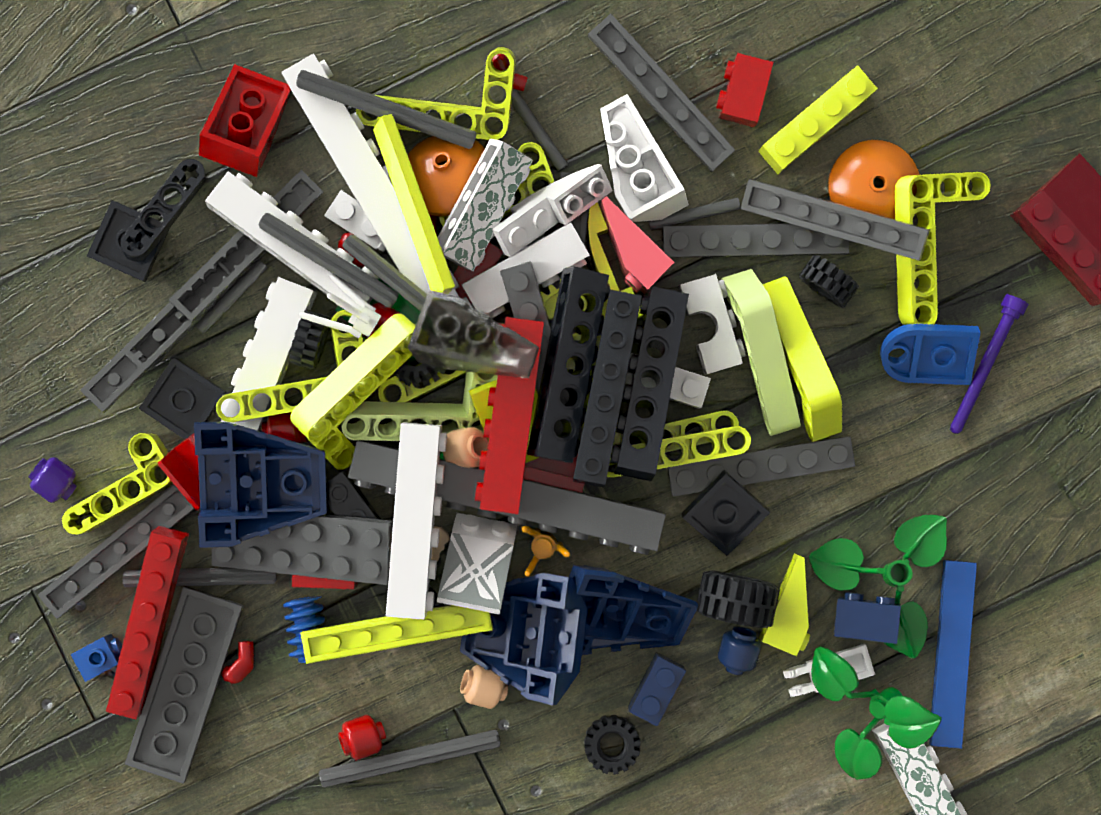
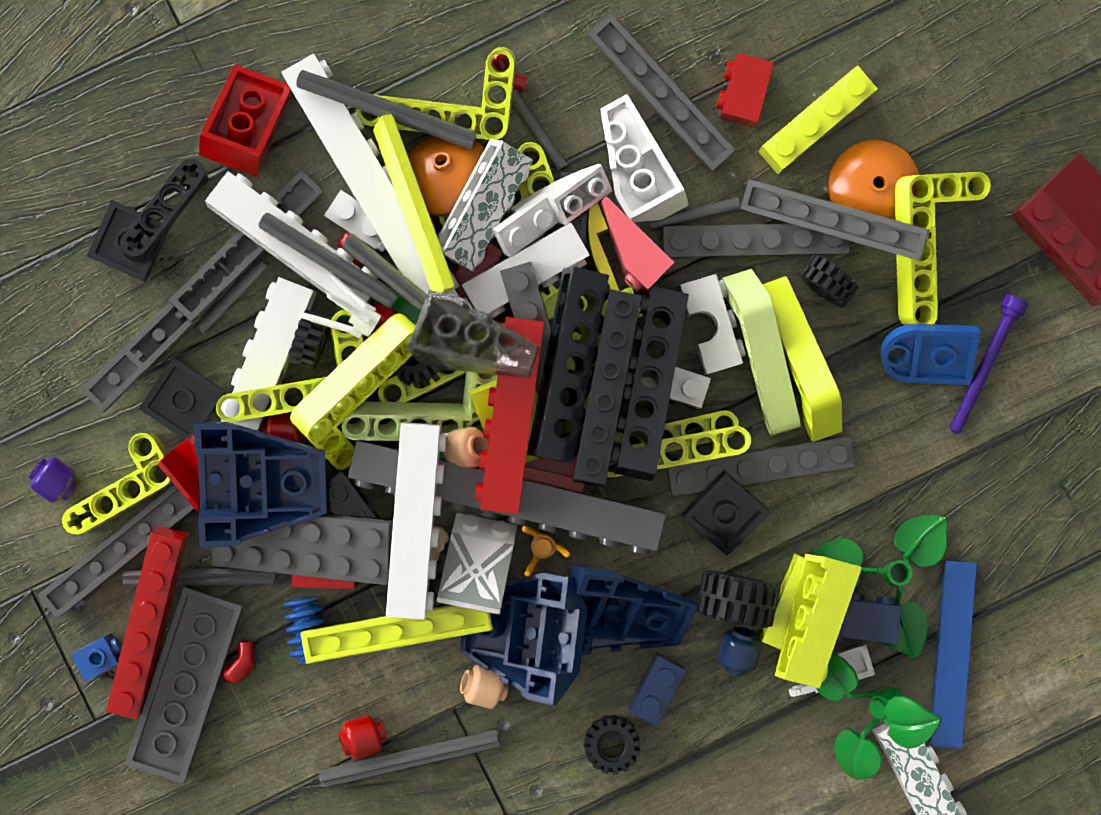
(816, 619): none -> neon yellow wedge

